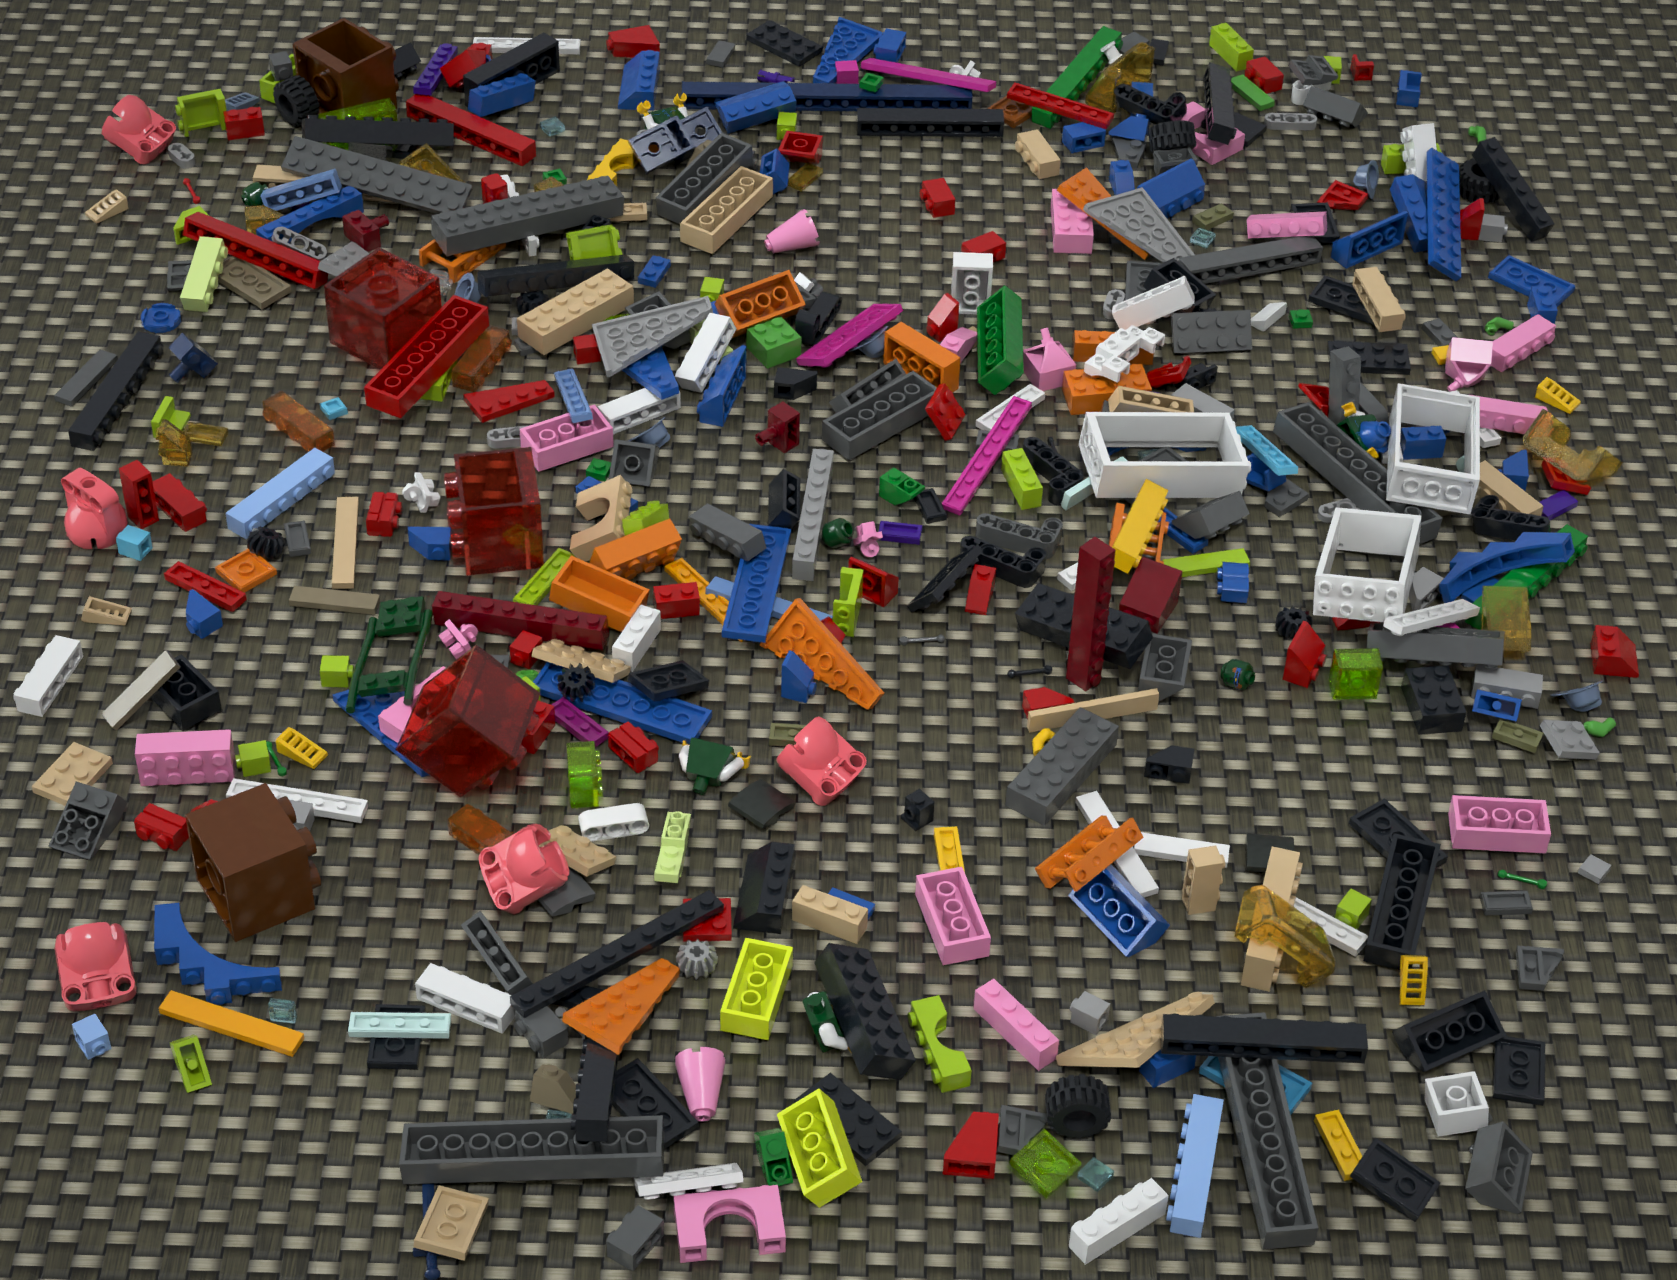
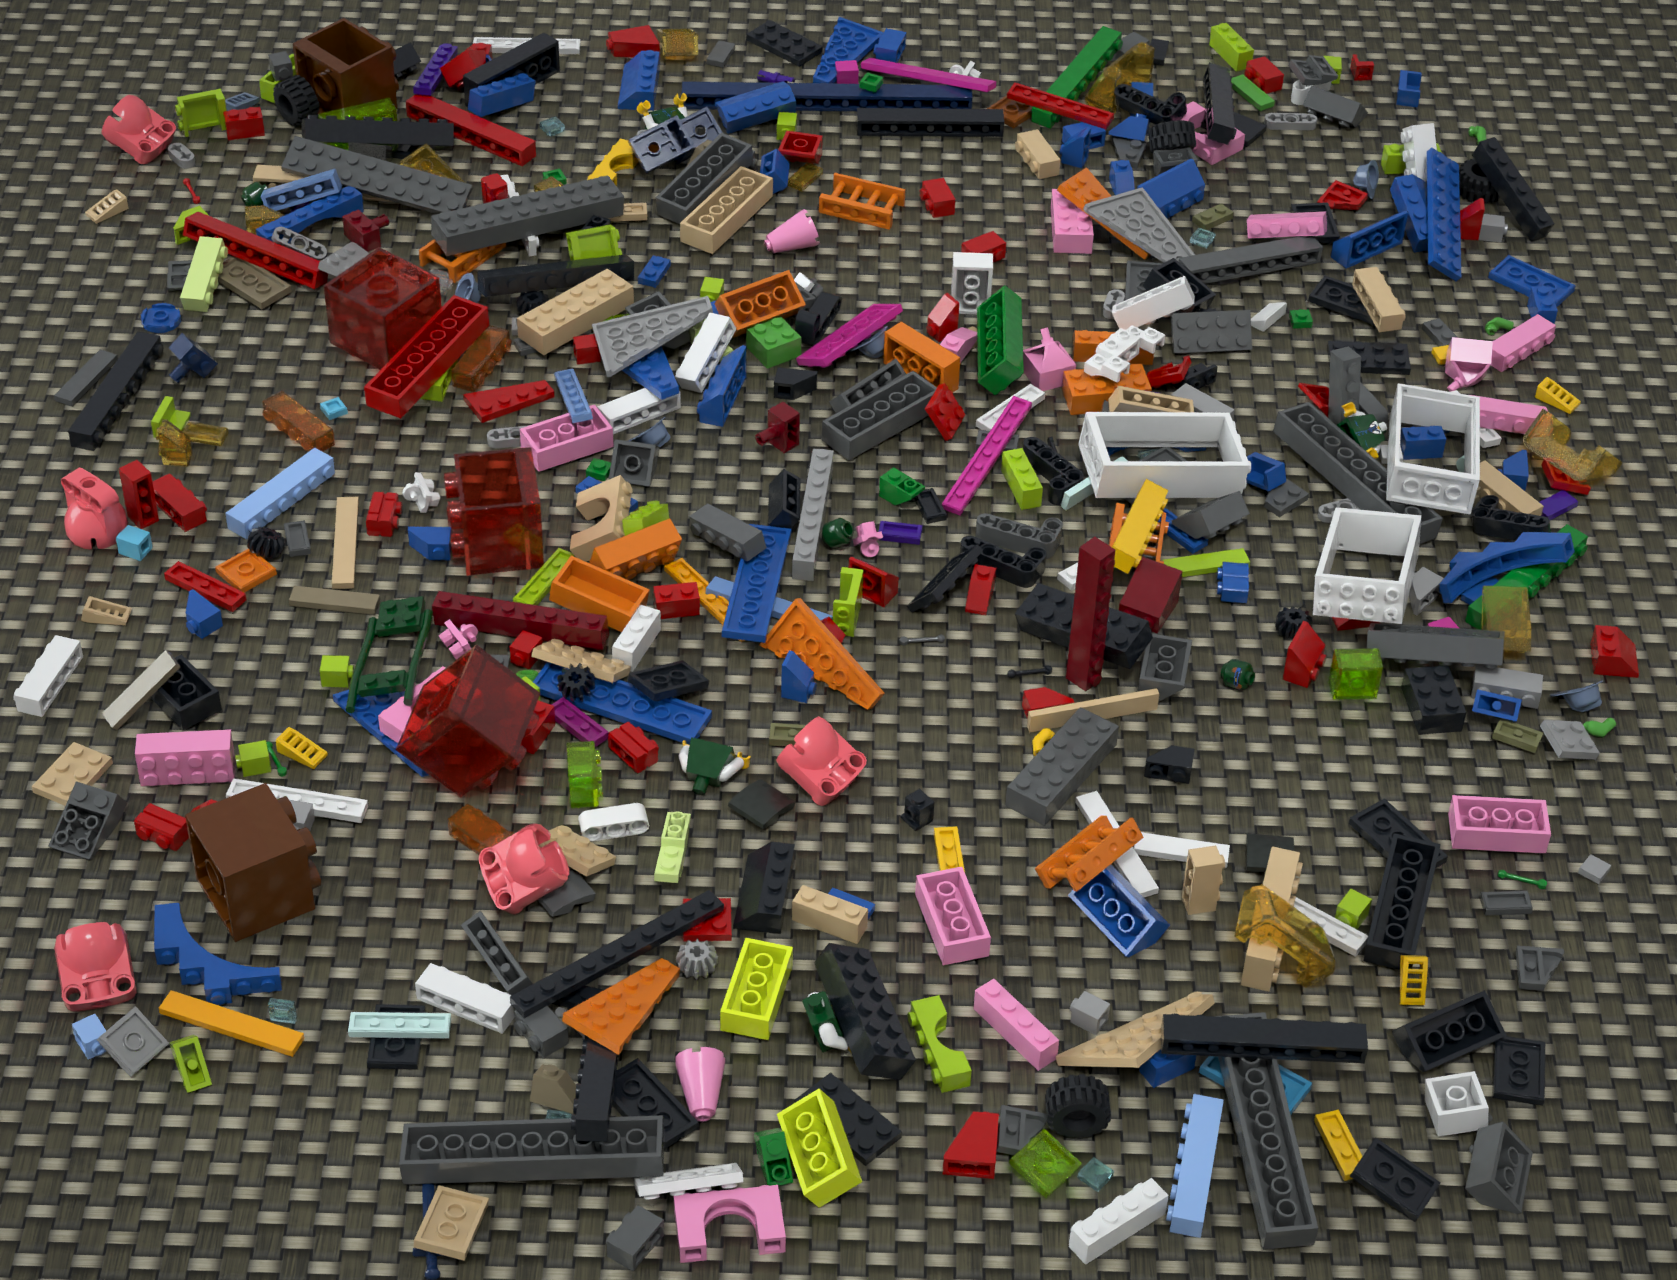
(132, 1041): none -> light grey tile
(678, 43): none -> clear yellow slope
(858, 211): none -> orange fence
(1076, 149): none -> blue slope
(1111, 52): white bush -> none
(1266, 451): medium azure tile -> none
(1375, 435): blue piece -> none
(1431, 617): white plate -> none

